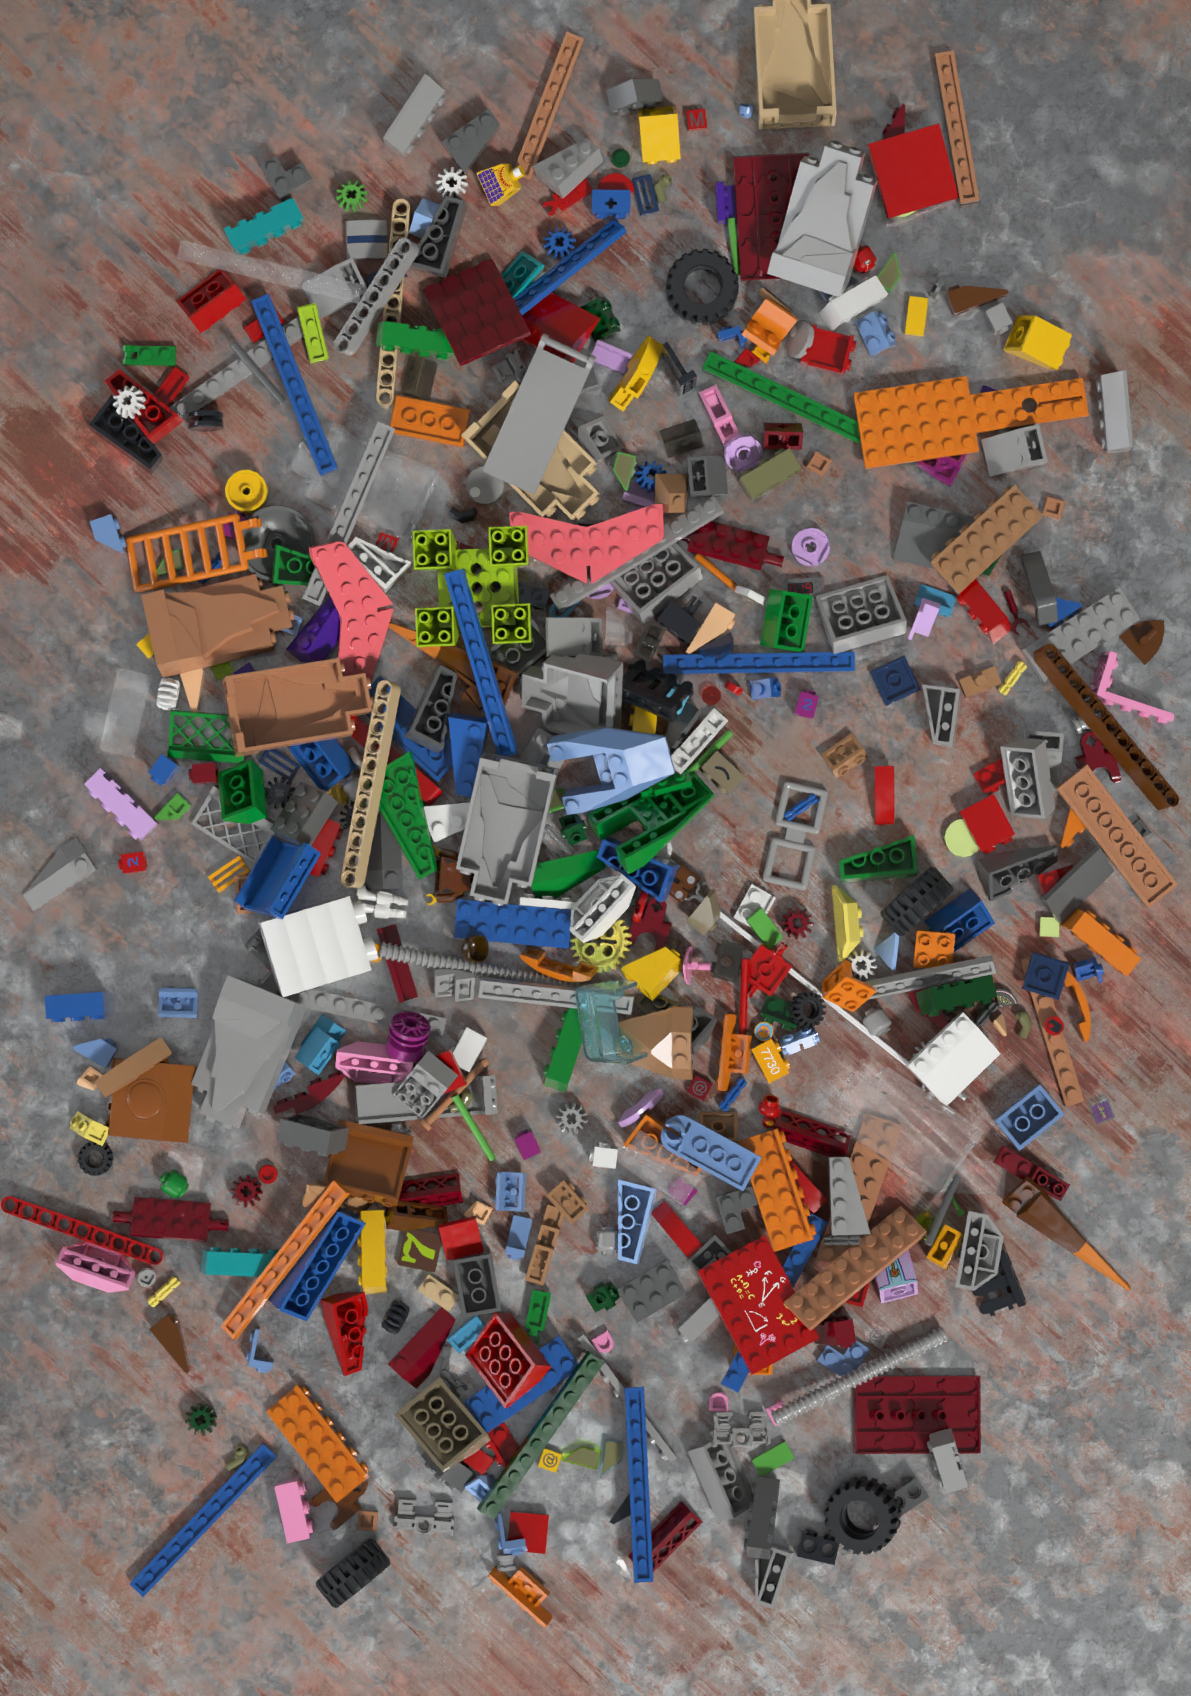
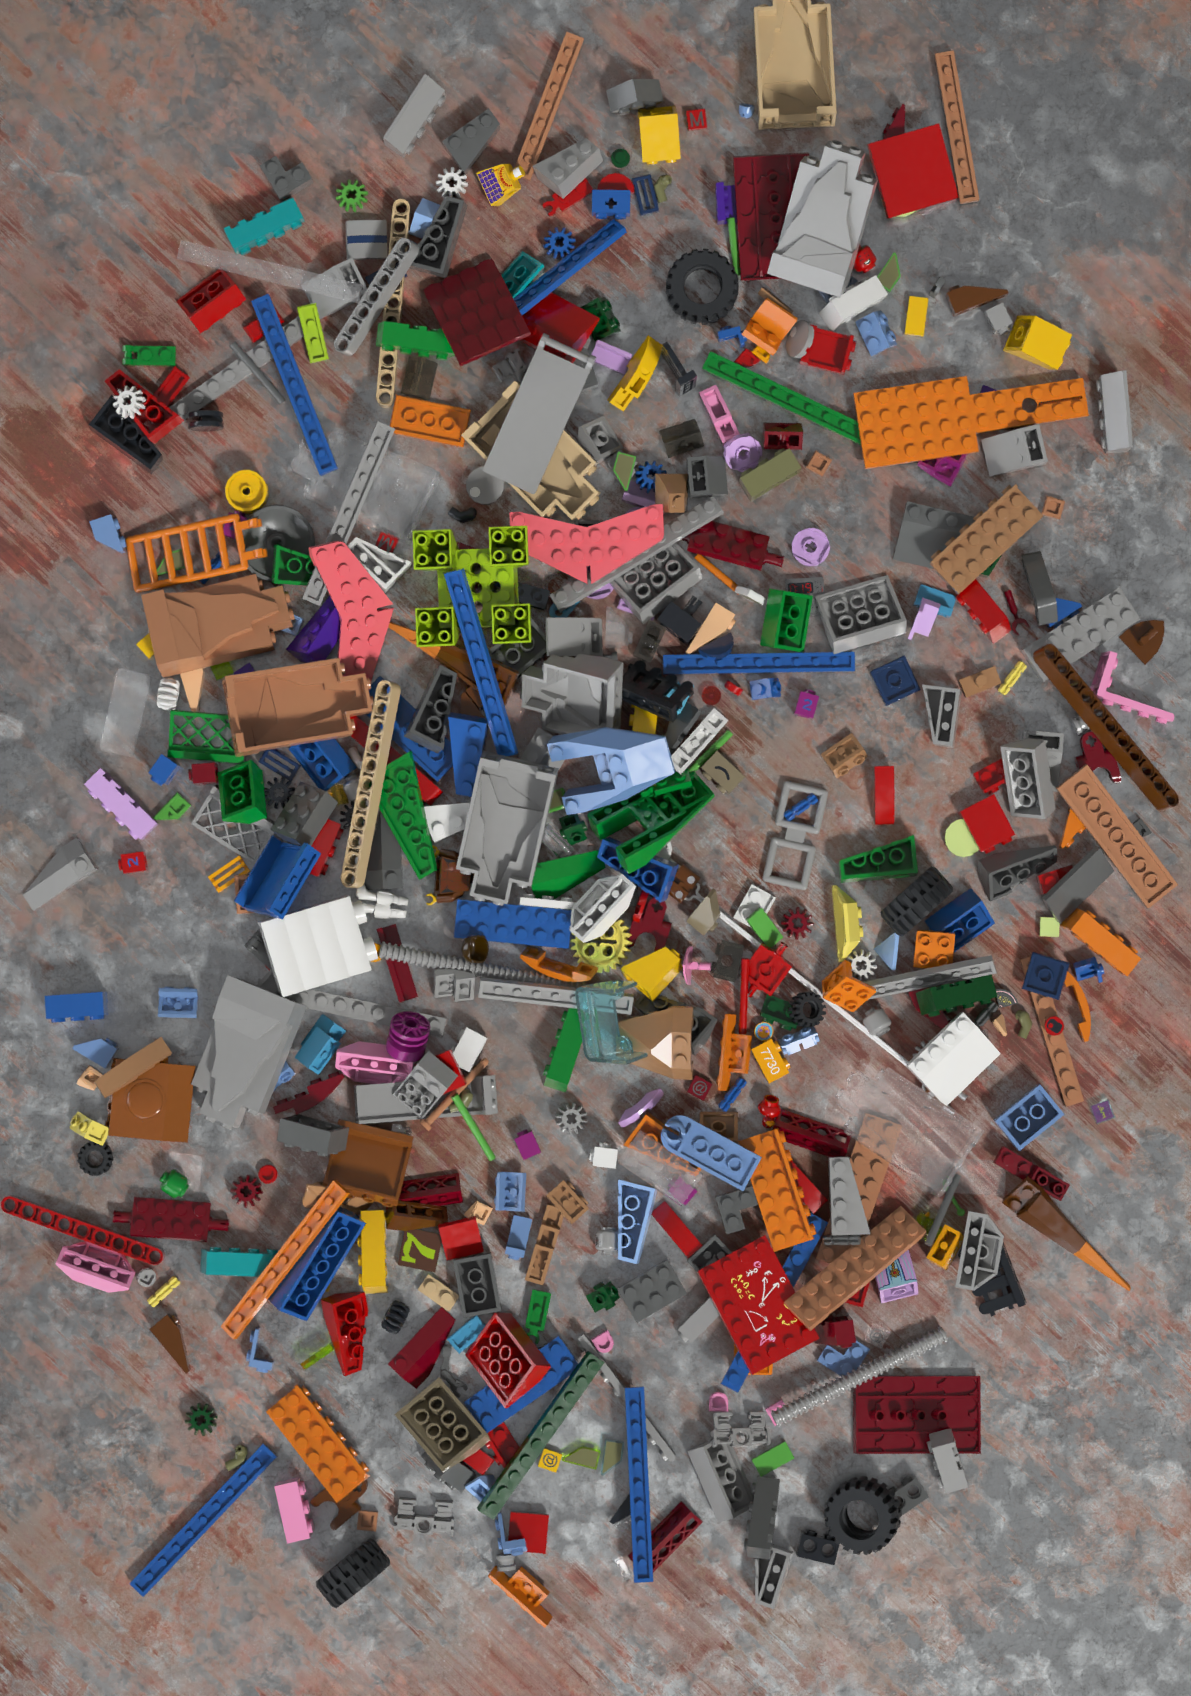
(317, 1356): none -> clear neon green tile

